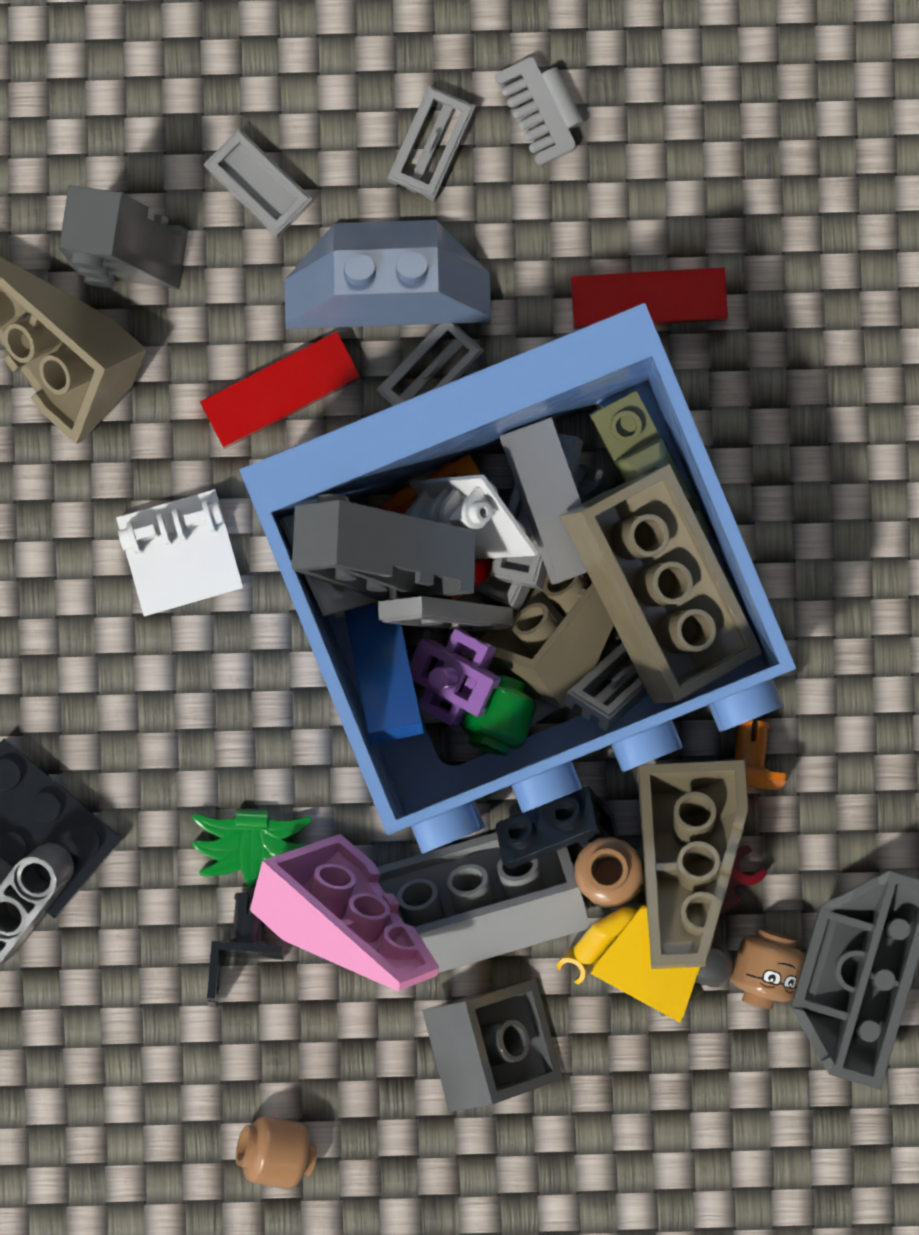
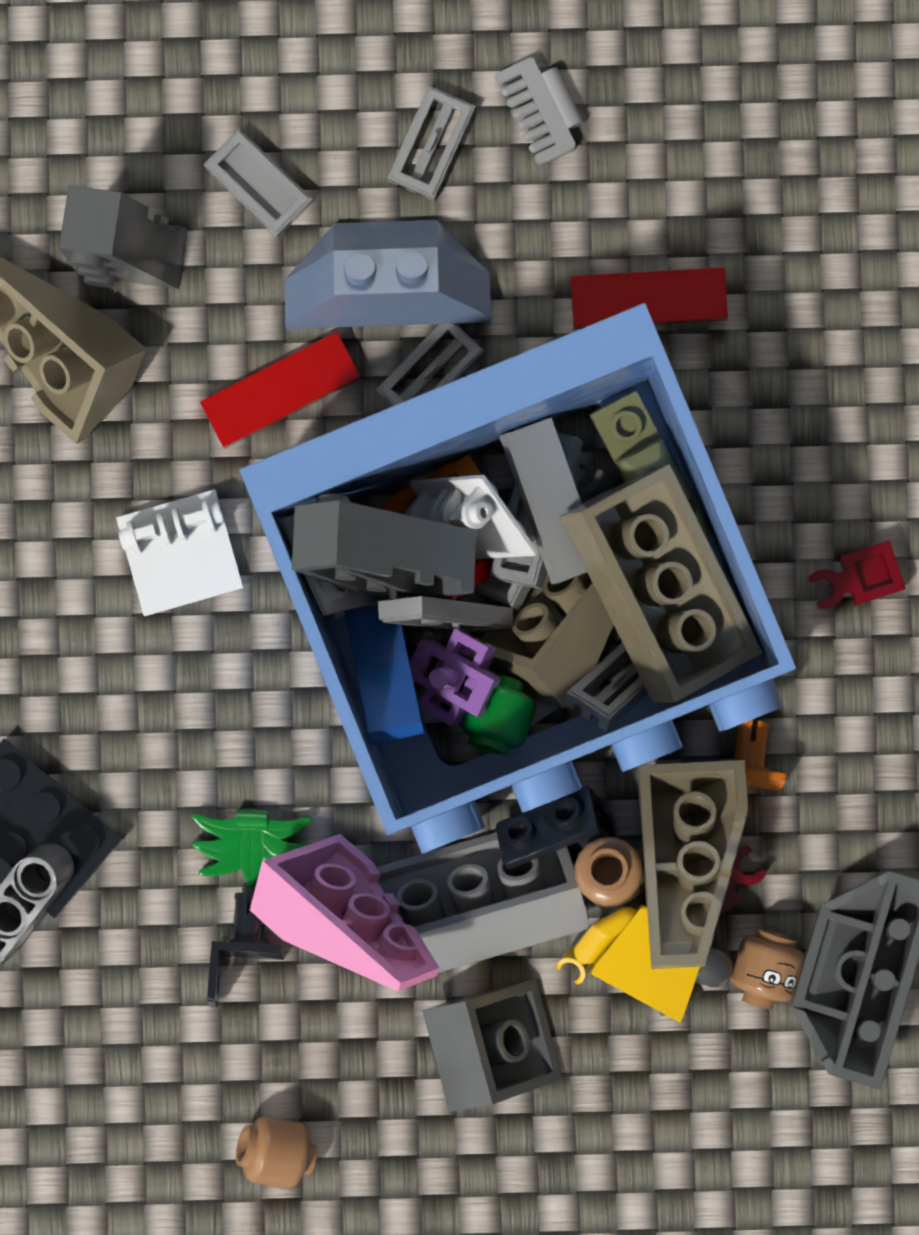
(864, 574): none -> dark red plate

